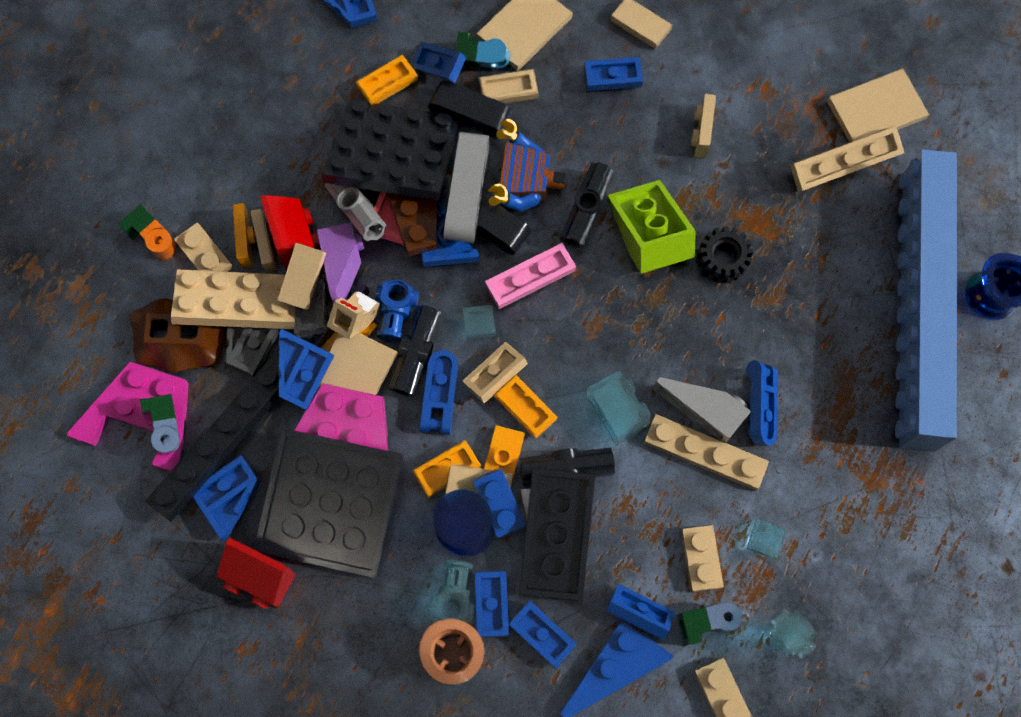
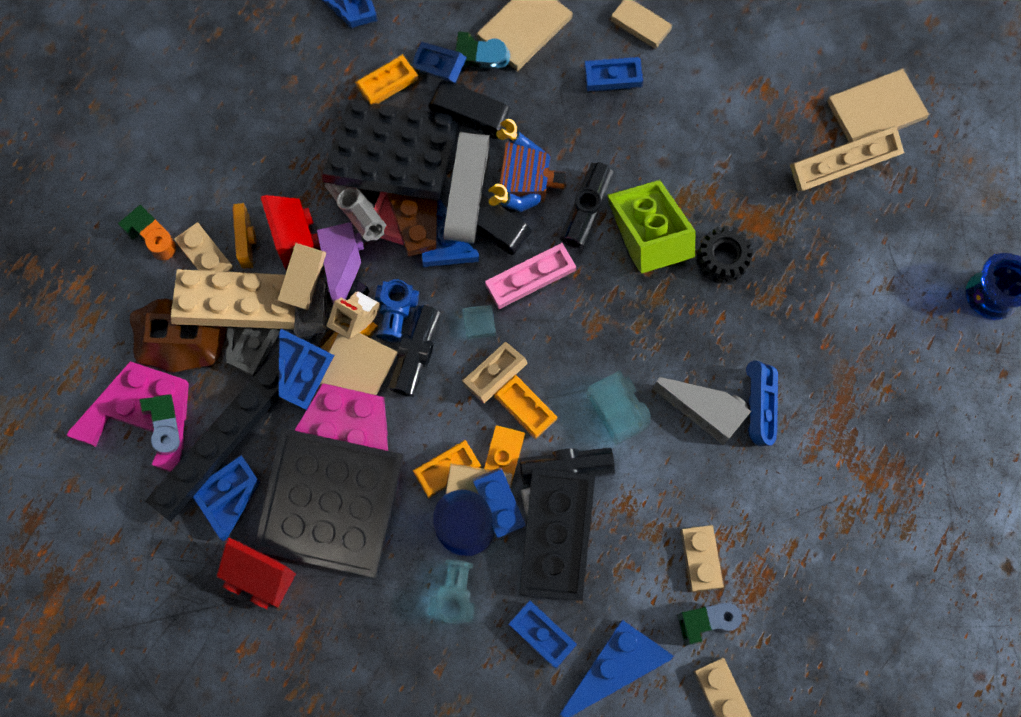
(264, 241): tan tile -> none
(439, 392): blue plate -> none
(451, 651): nougat hat -> none
(491, 604): blue plate -> none
(510, 86): tan tile -> none
(641, 611): blue plate -> none
(702, 136): tan plate -> none
(706, 452): tan plate -> none
(766, 539): clear light blue tile -> none
(792, 634): clear light blue connector -> none
(928, 303): medium blue brick -> none

